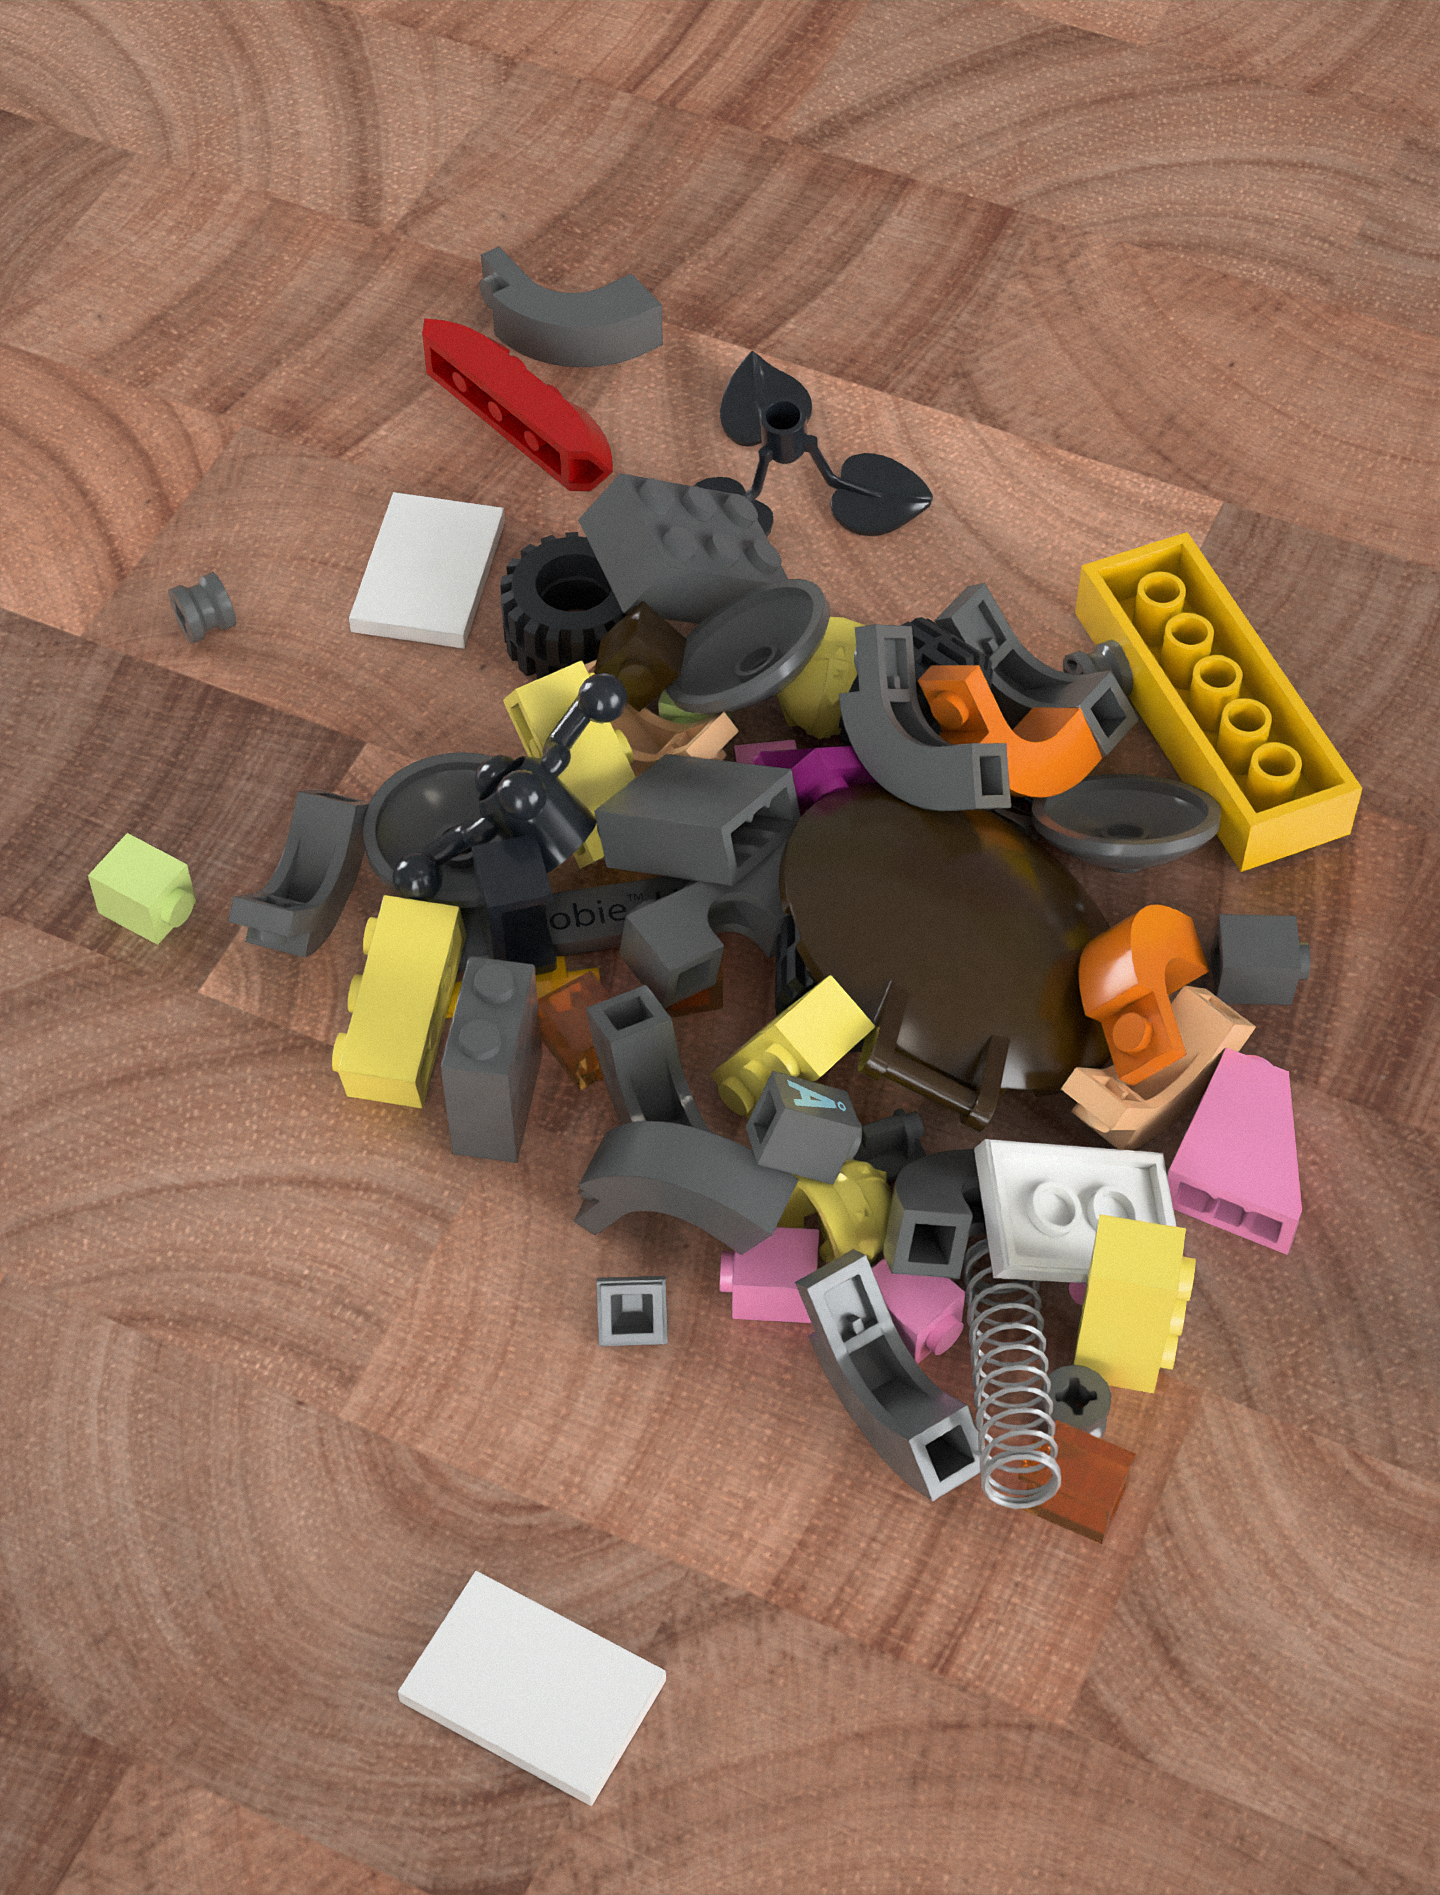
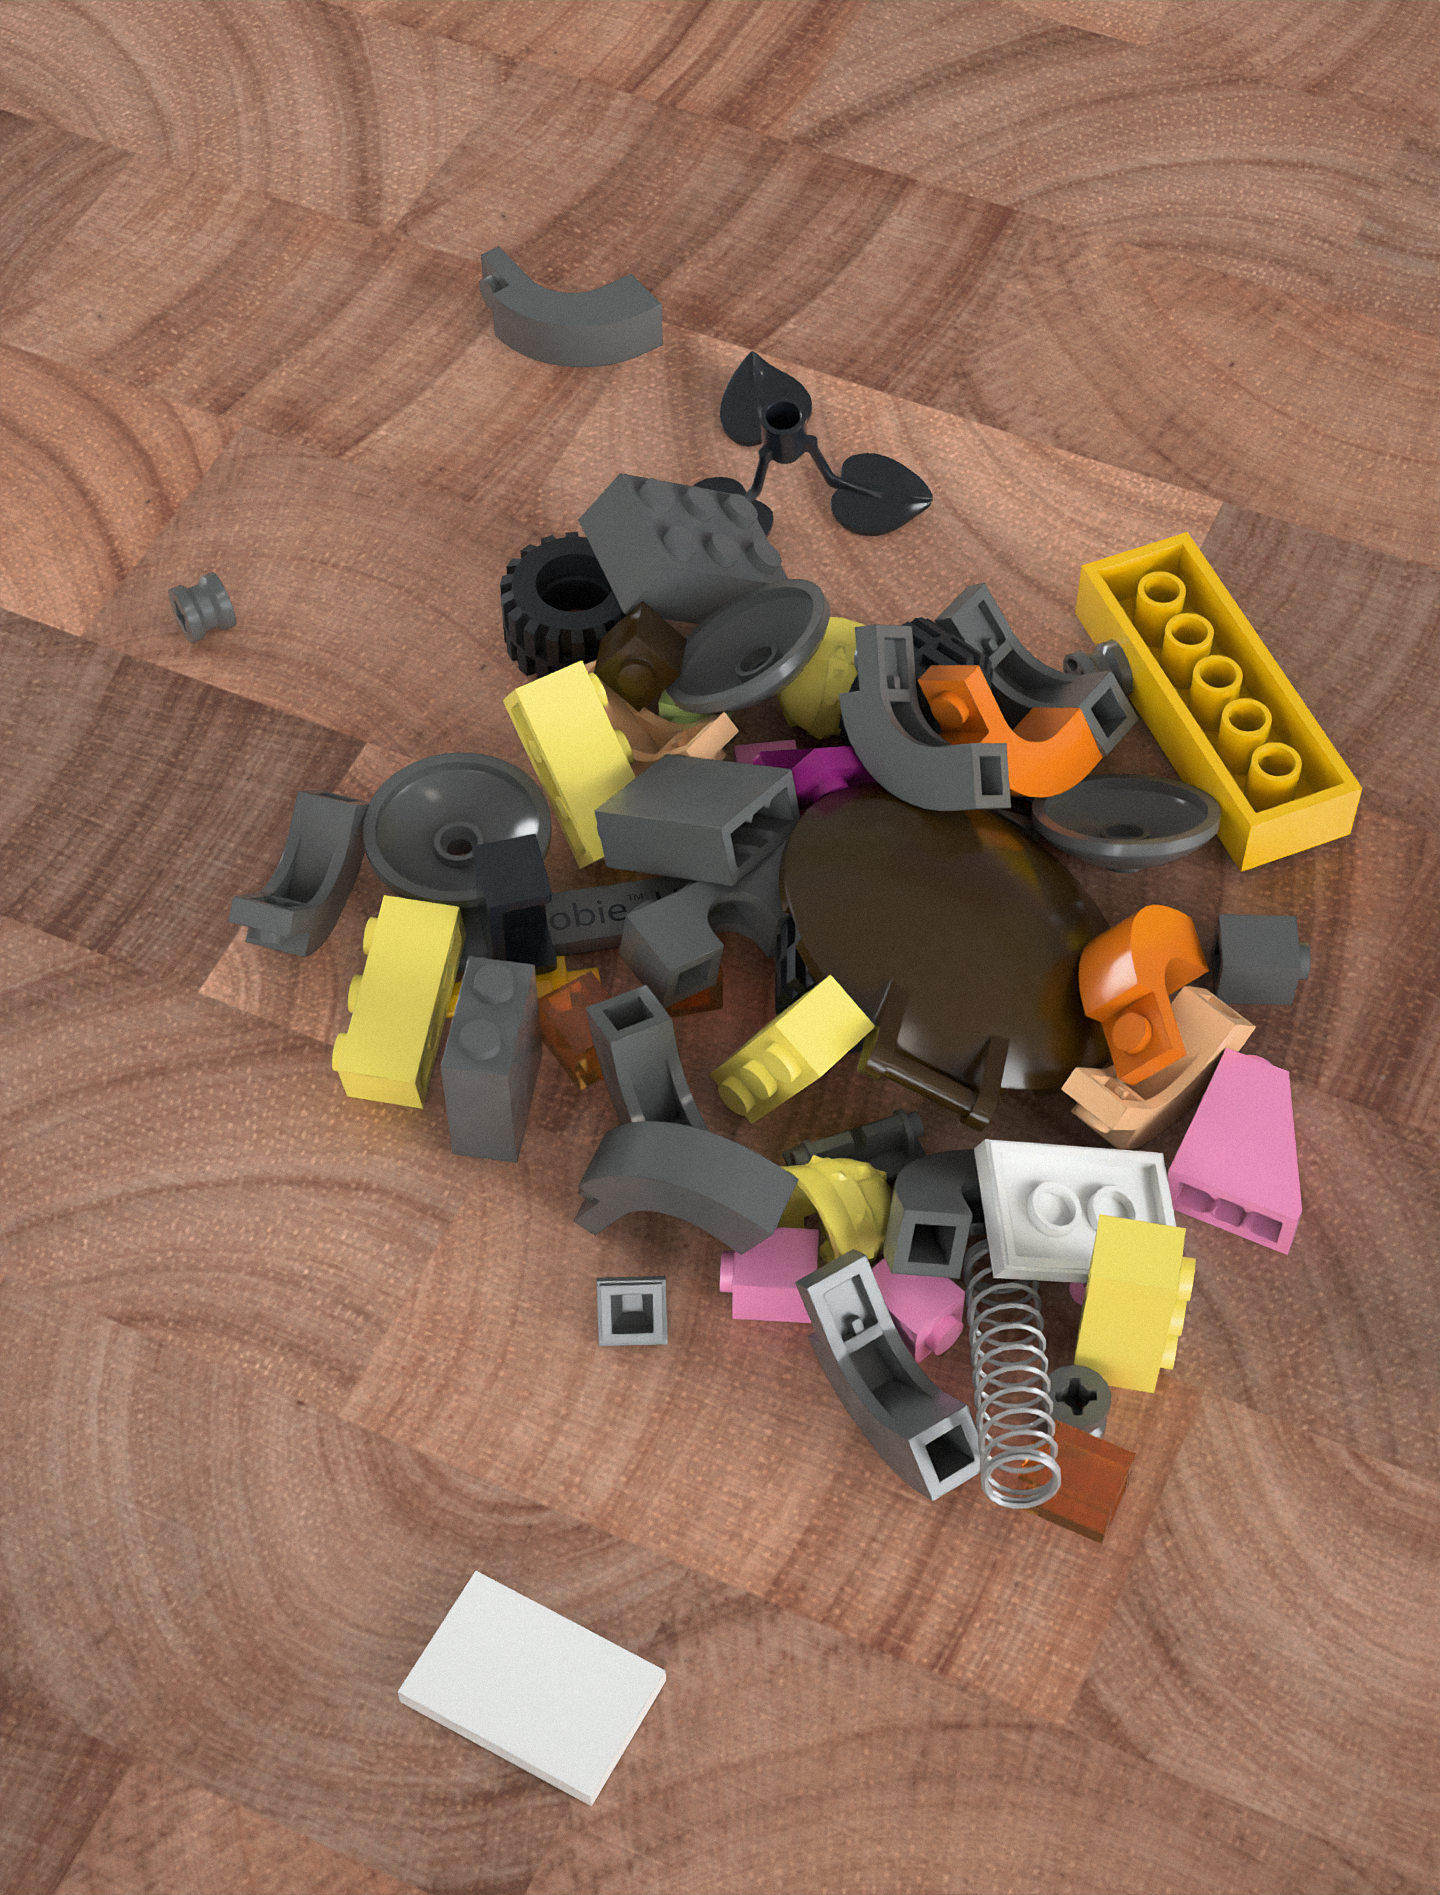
(142, 889): yellowish green brick -> none
(427, 570): white tile -> none
(517, 404): red brick -> none
(522, 797): black wheel -> none
(804, 1128): dark grey brick -> none

